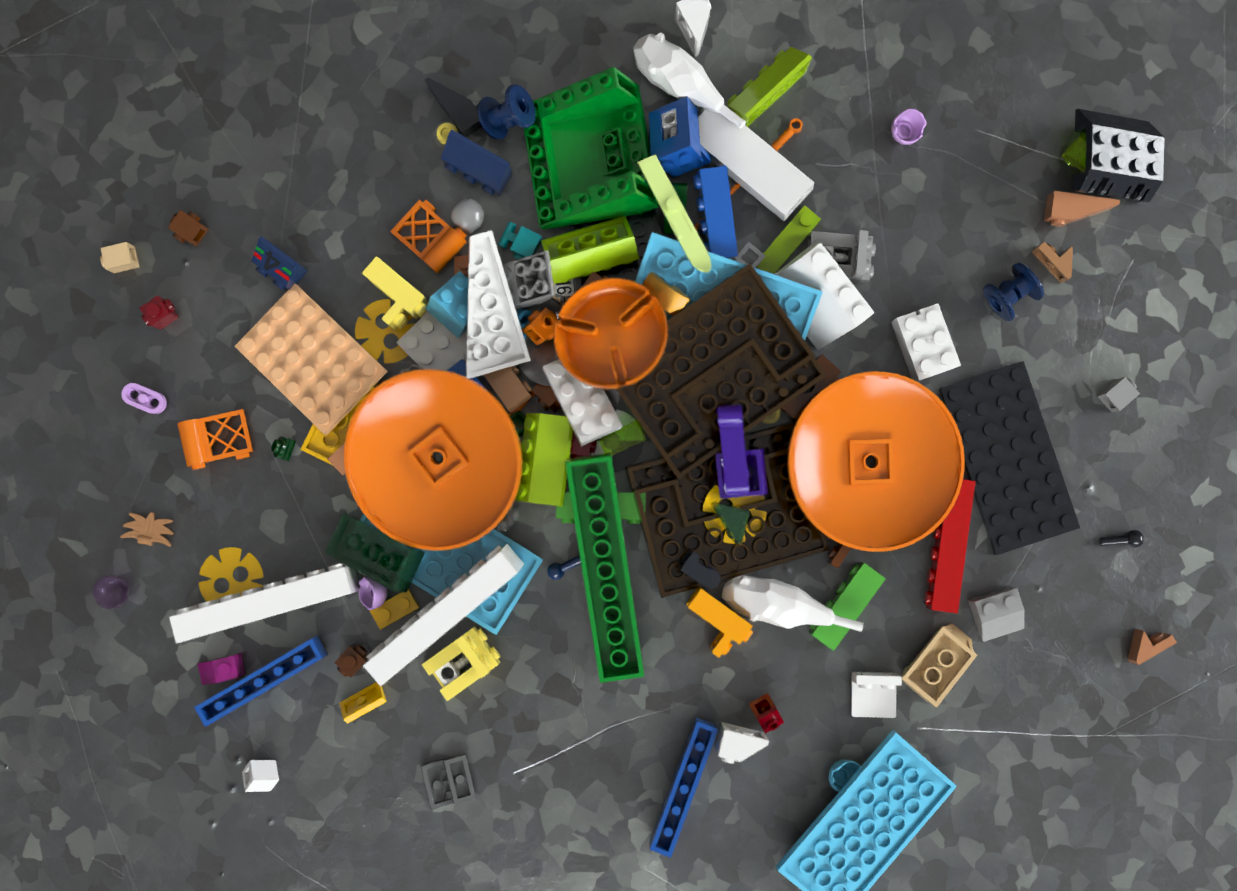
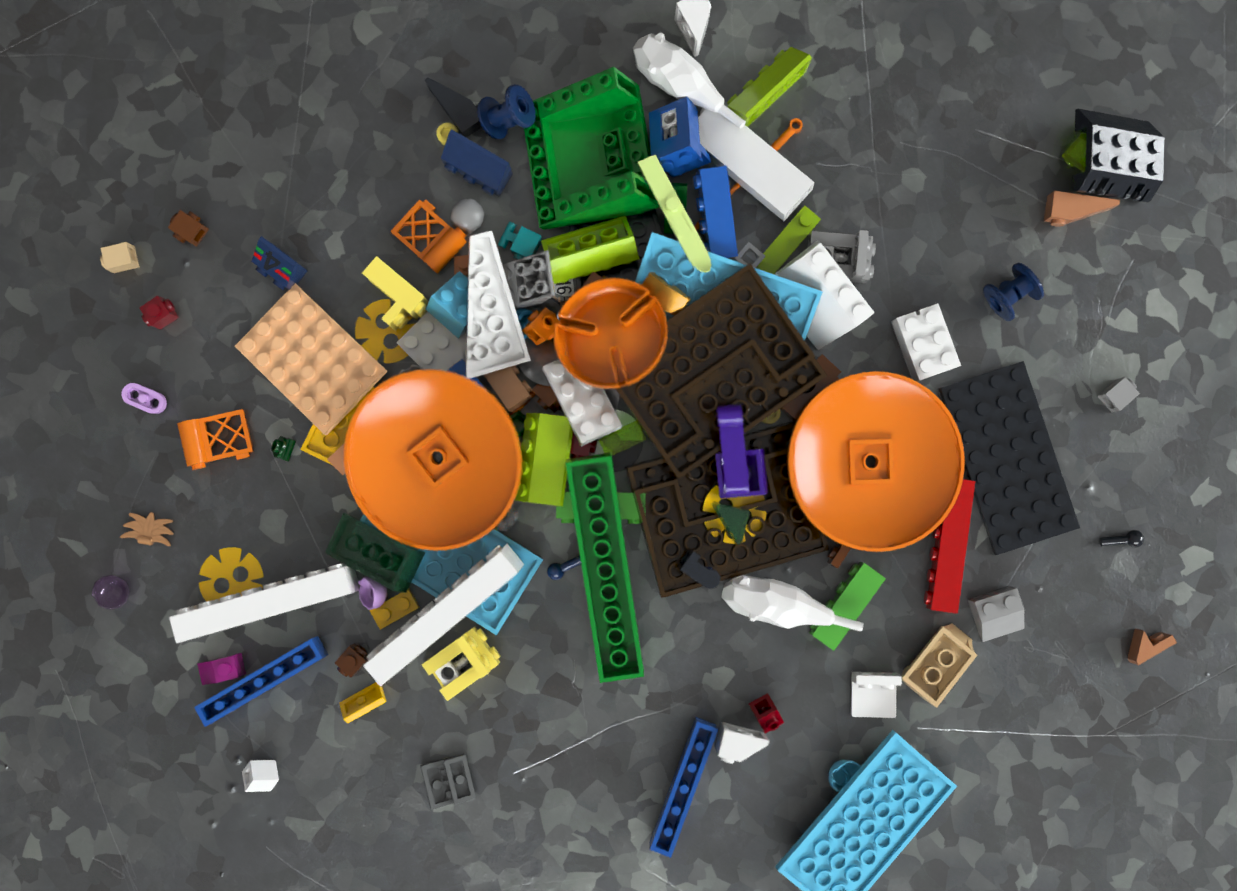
(723, 618): light orange brick -> none
(908, 126): lavender hair -> none
(1060, 265): medium nougat slope -> none

